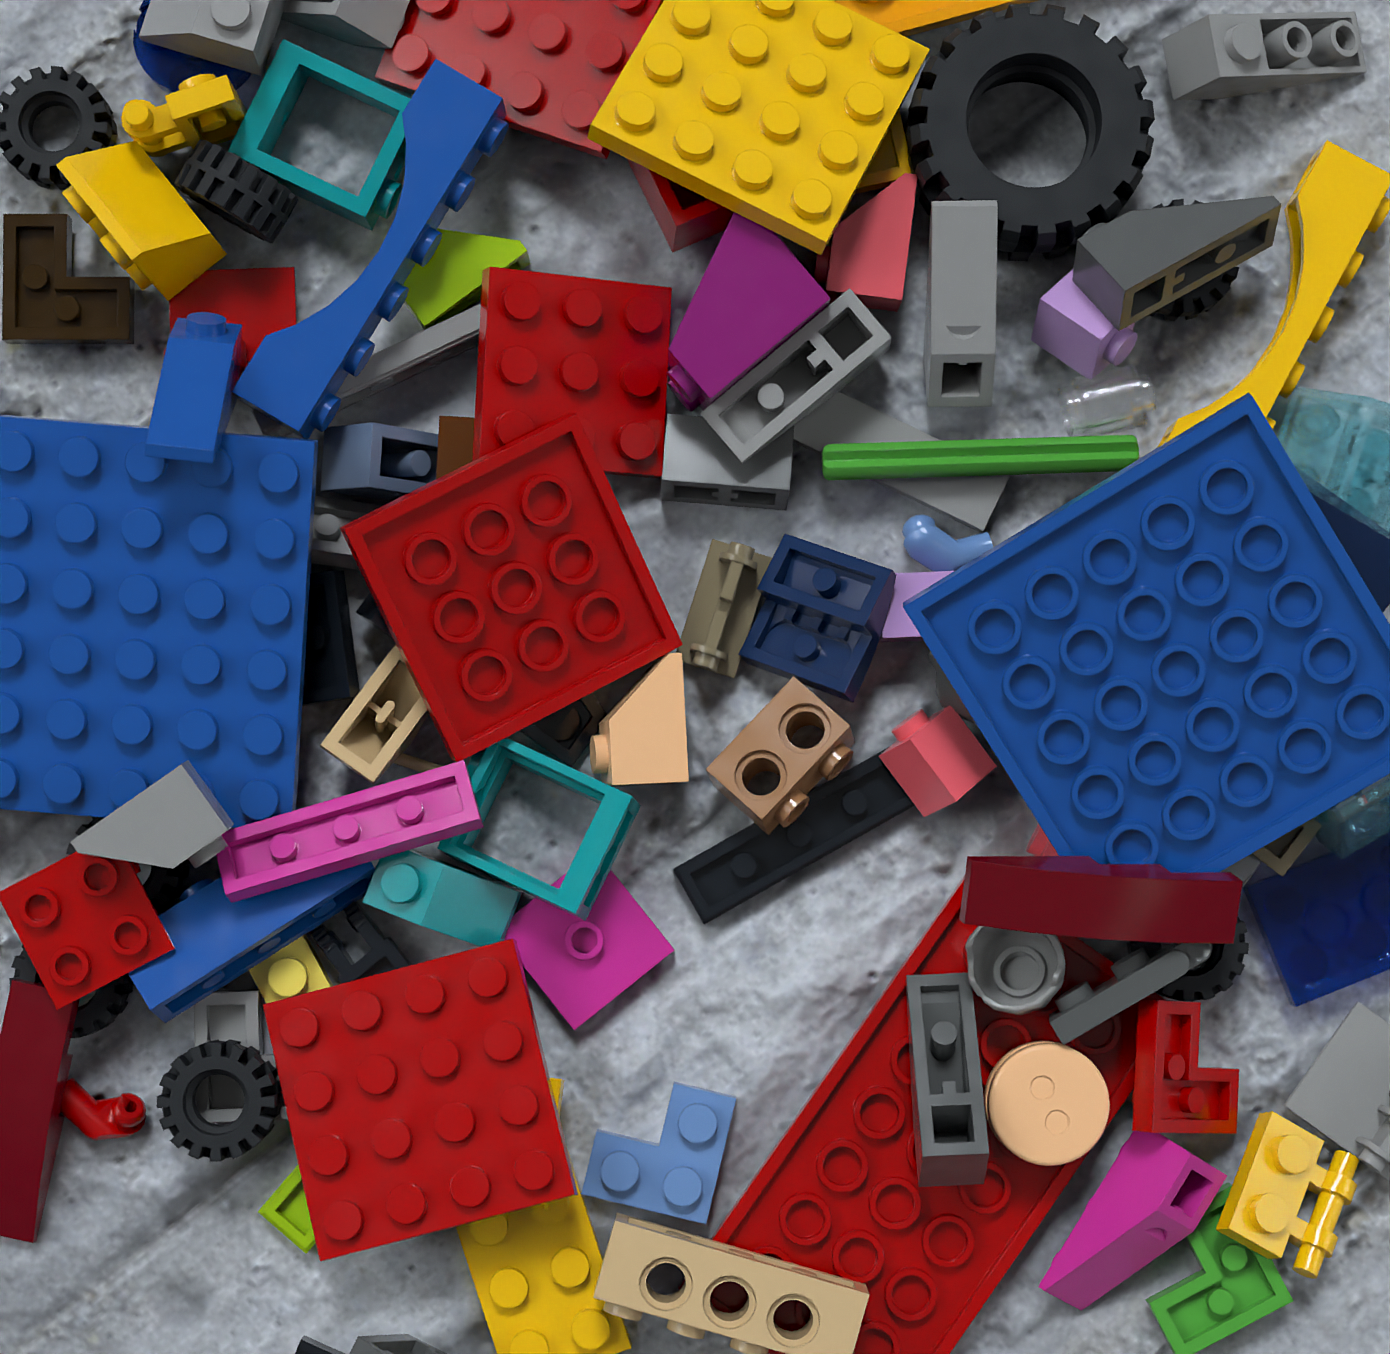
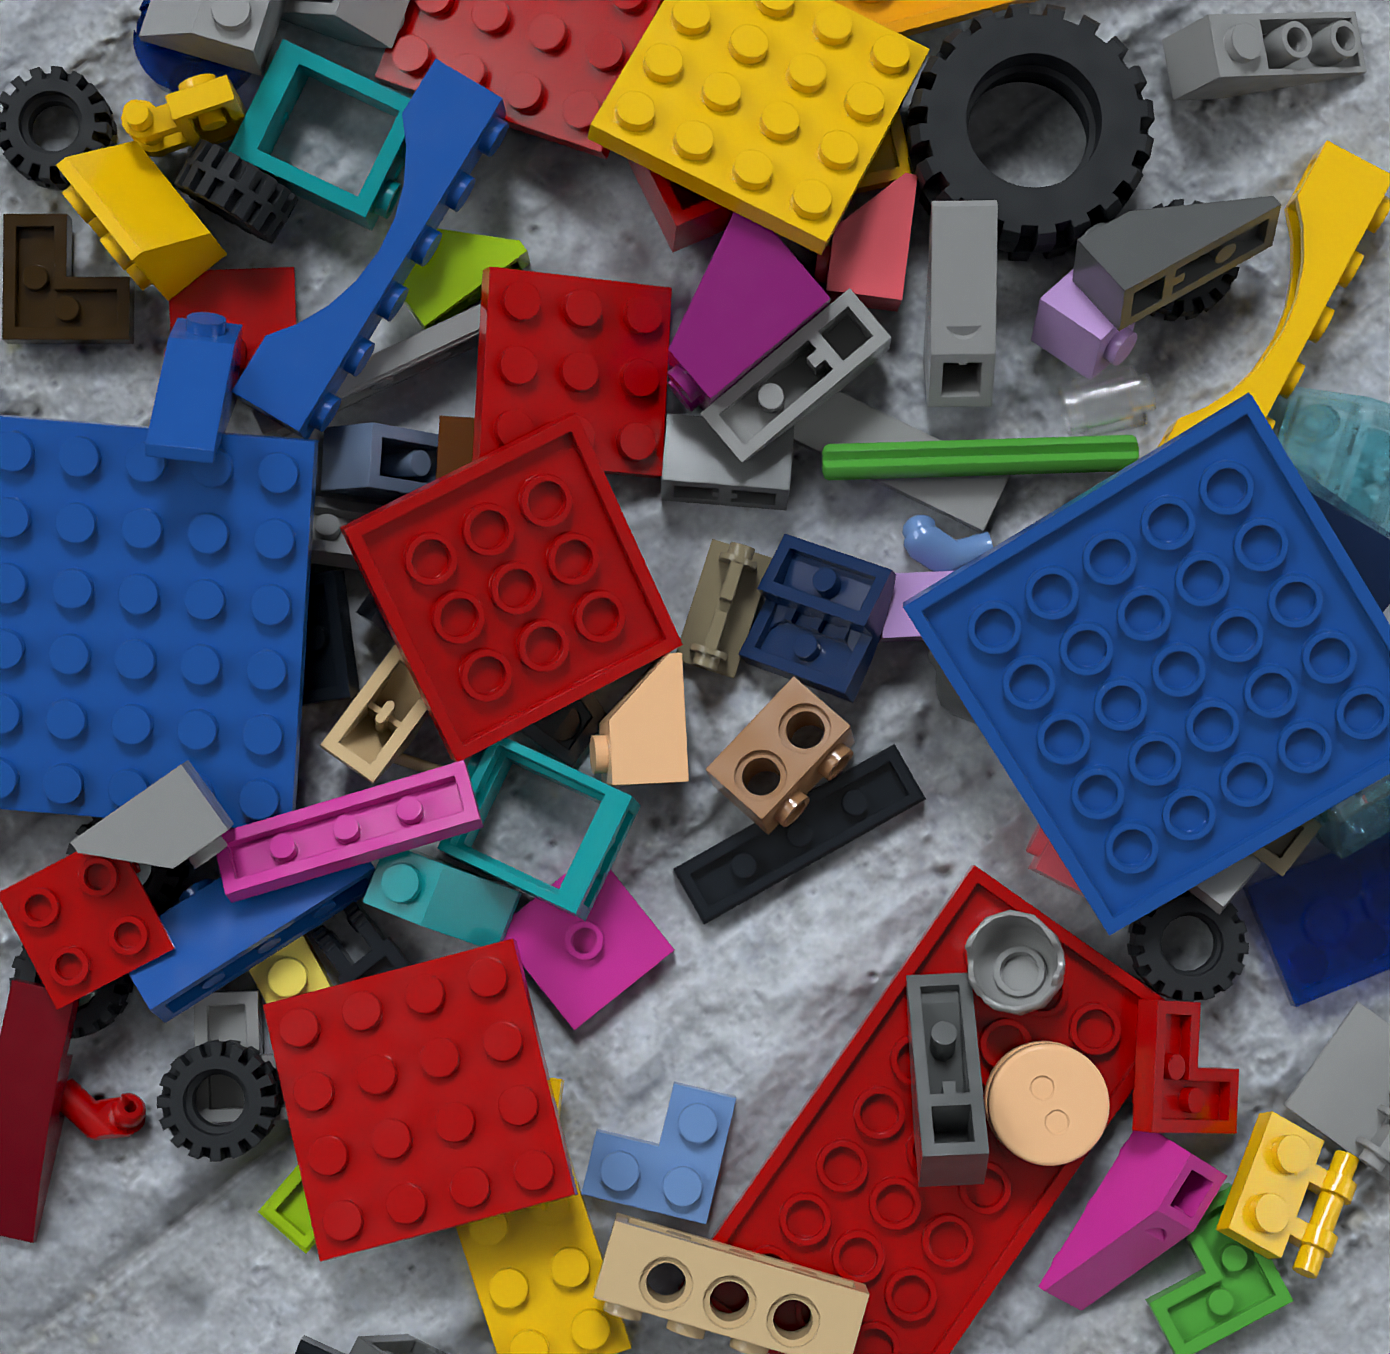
(936, 759): coral brick -> none
(1100, 900): dark red slope -> none
(1134, 979): dark grey hinge -> none

